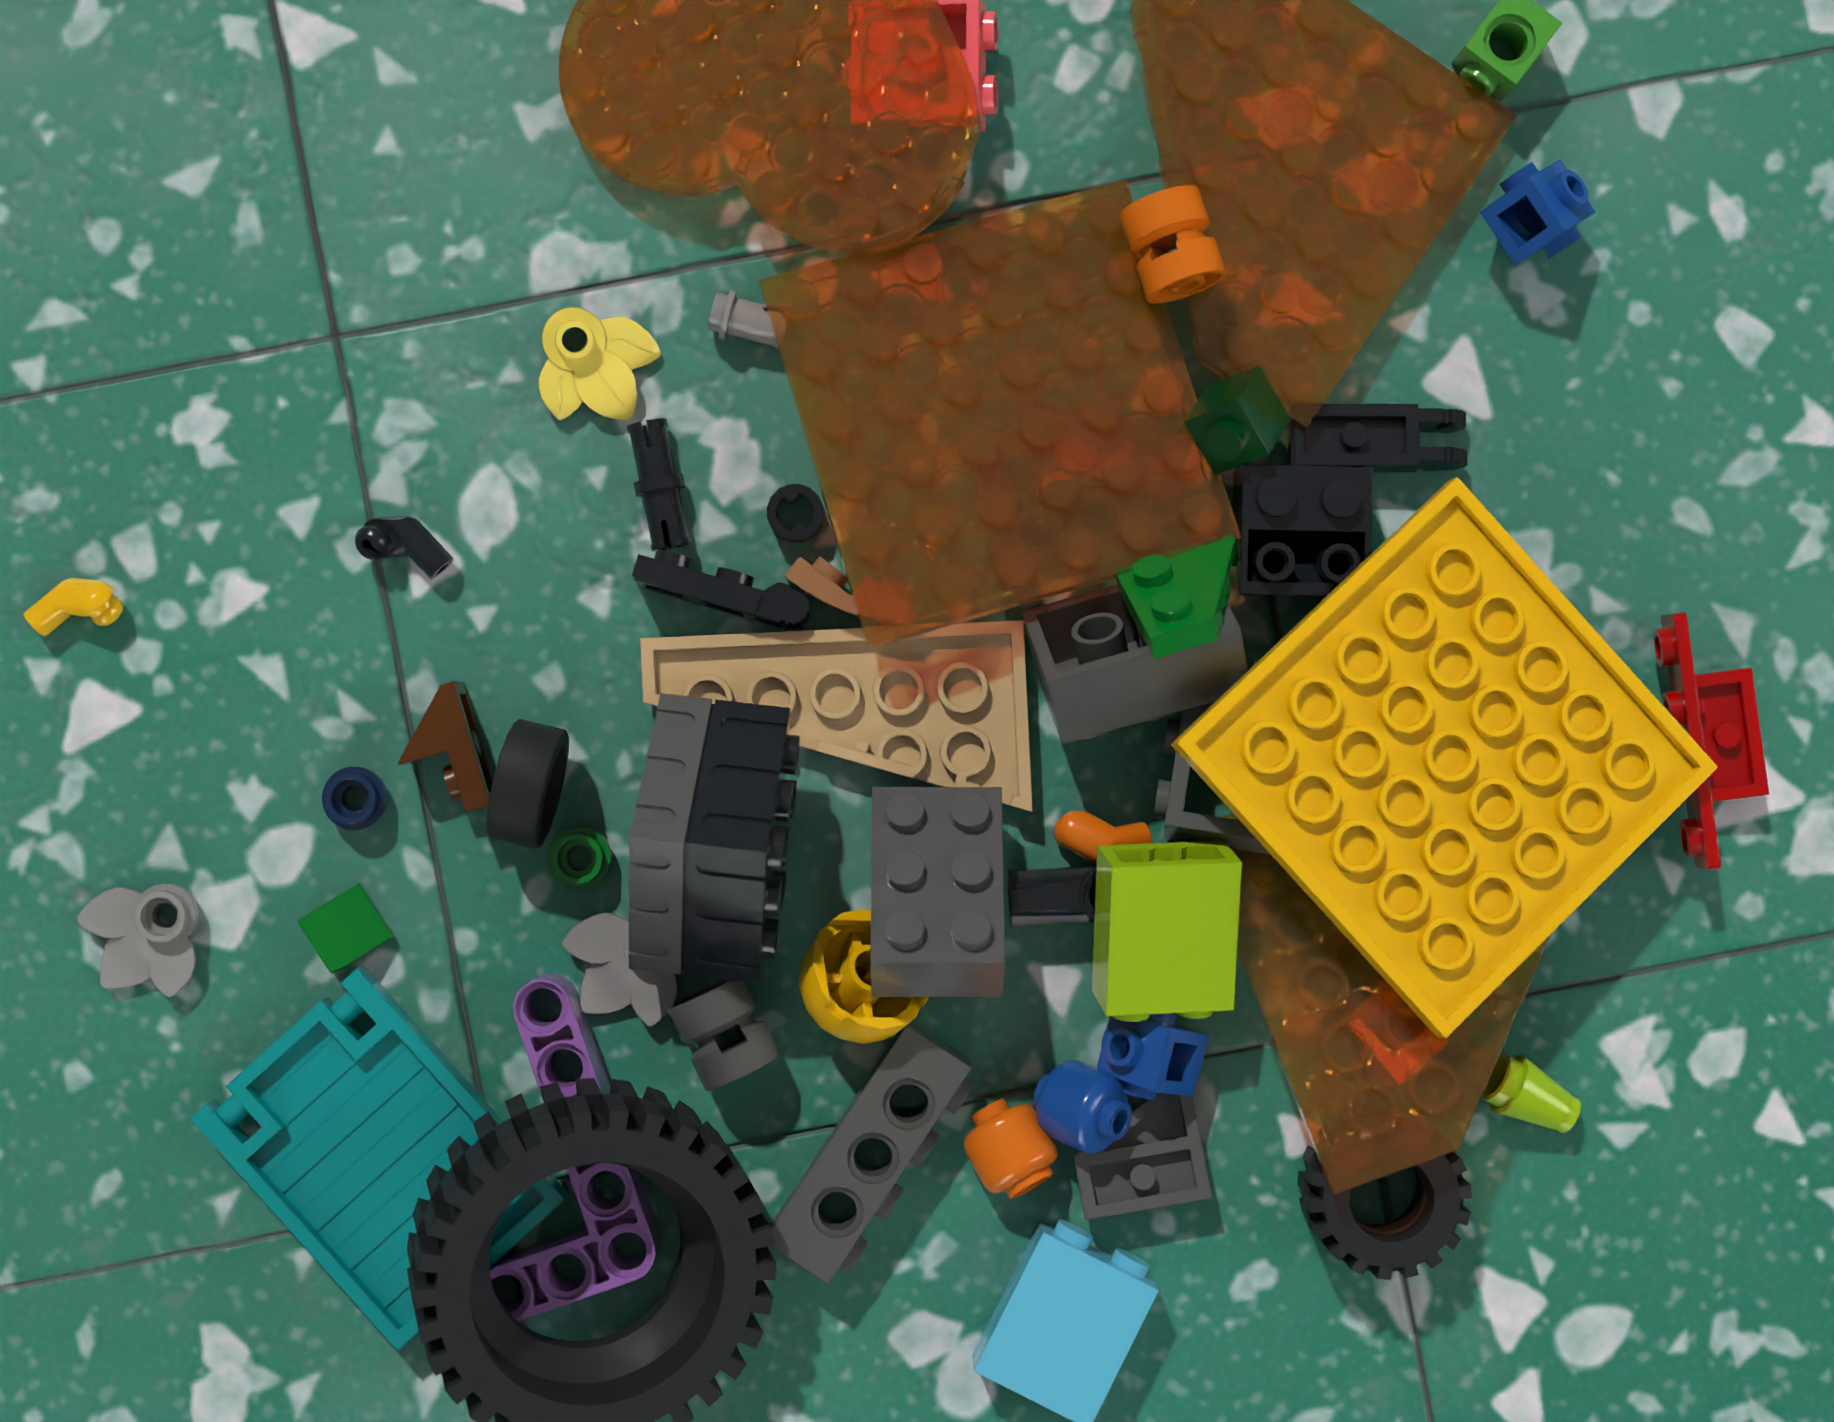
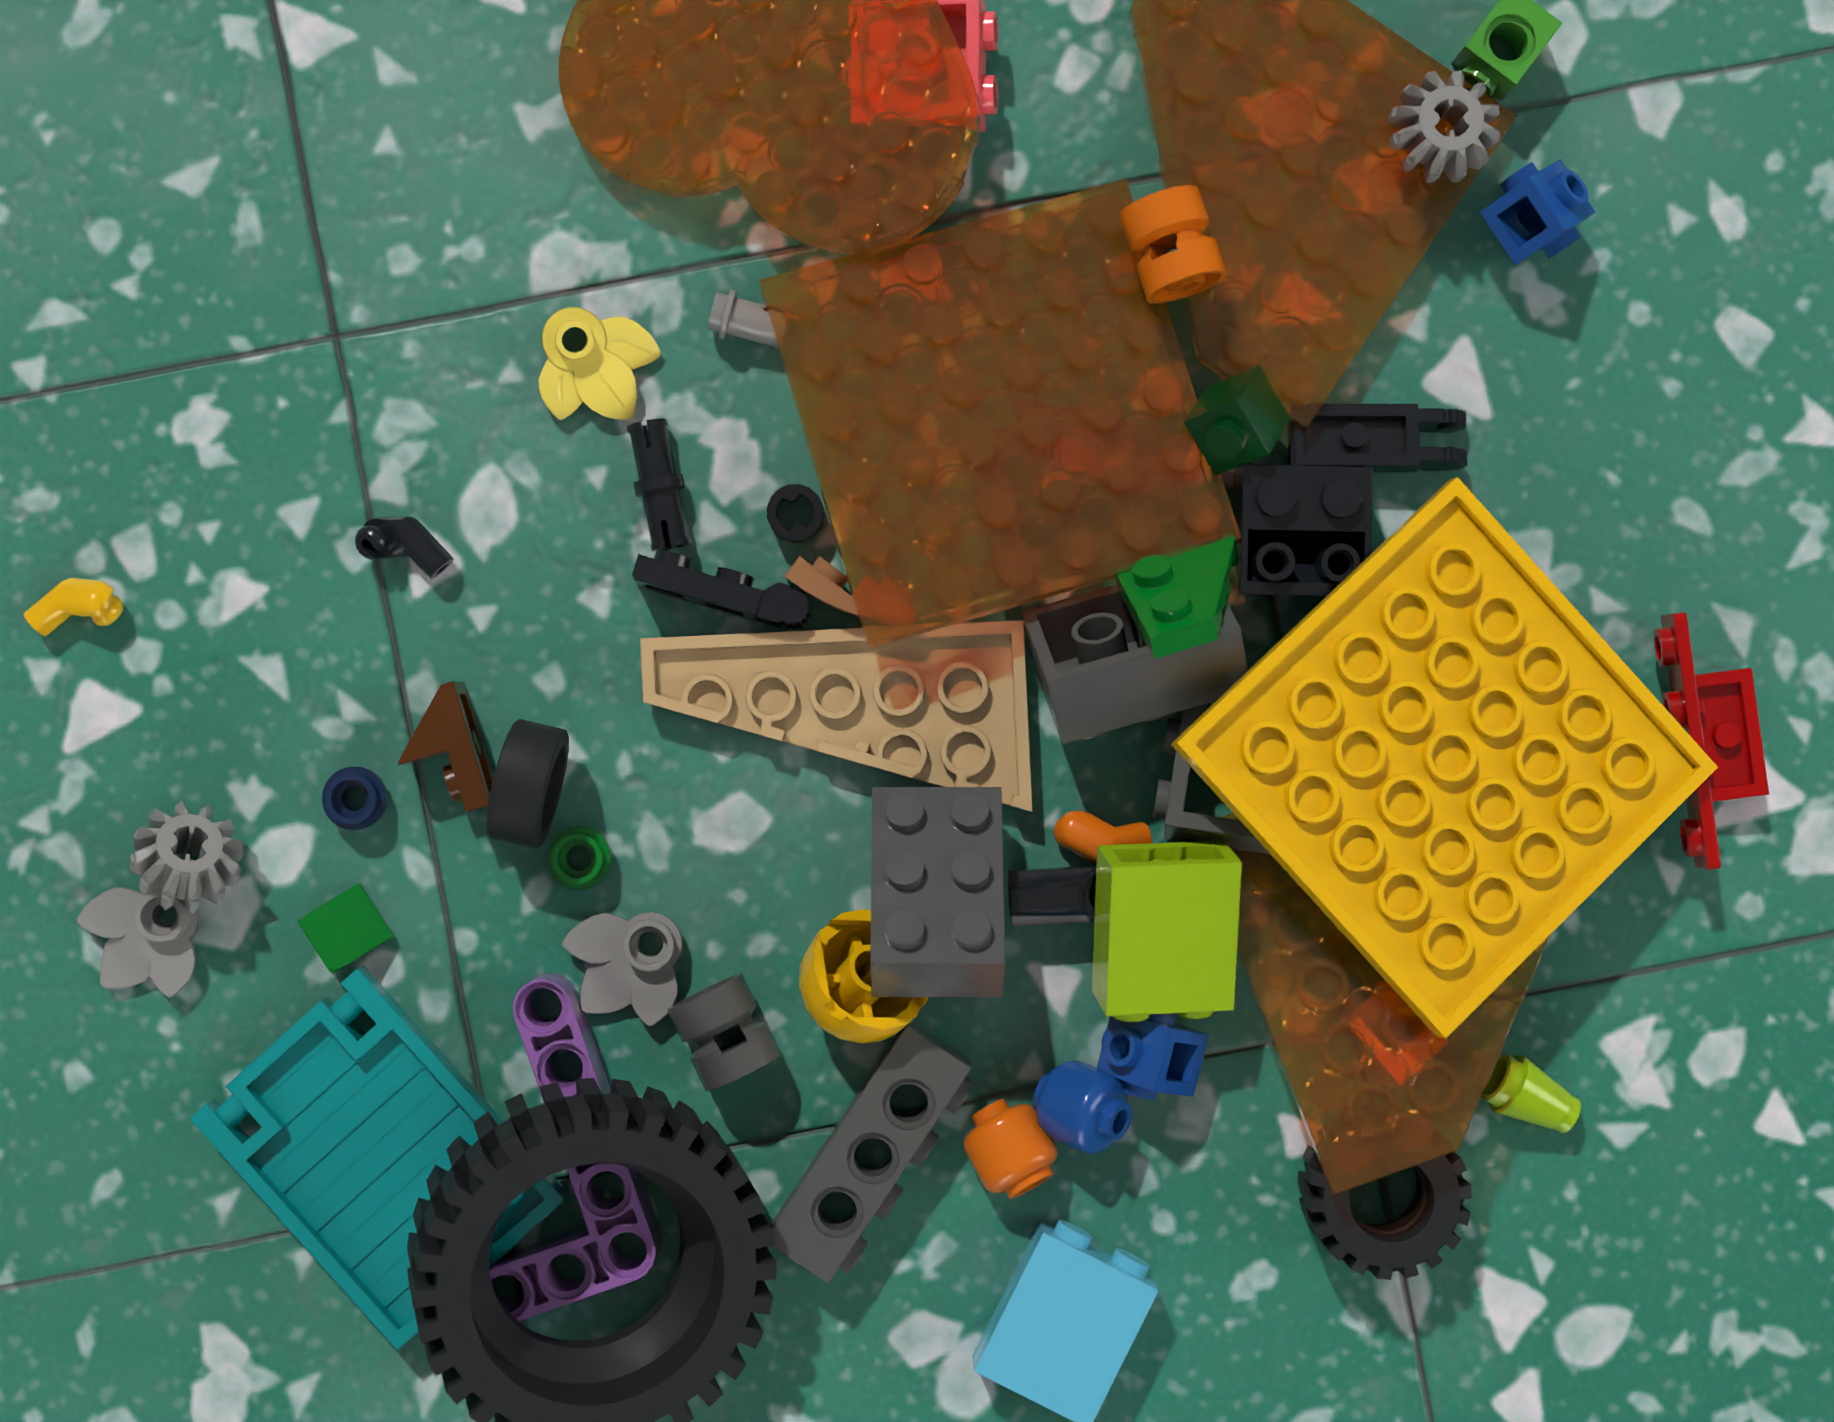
(187, 835): none -> light grey gear
(711, 838): black piece -> none
(1150, 1166): dark grey wing -> none
(1424, 109): none -> light grey gear

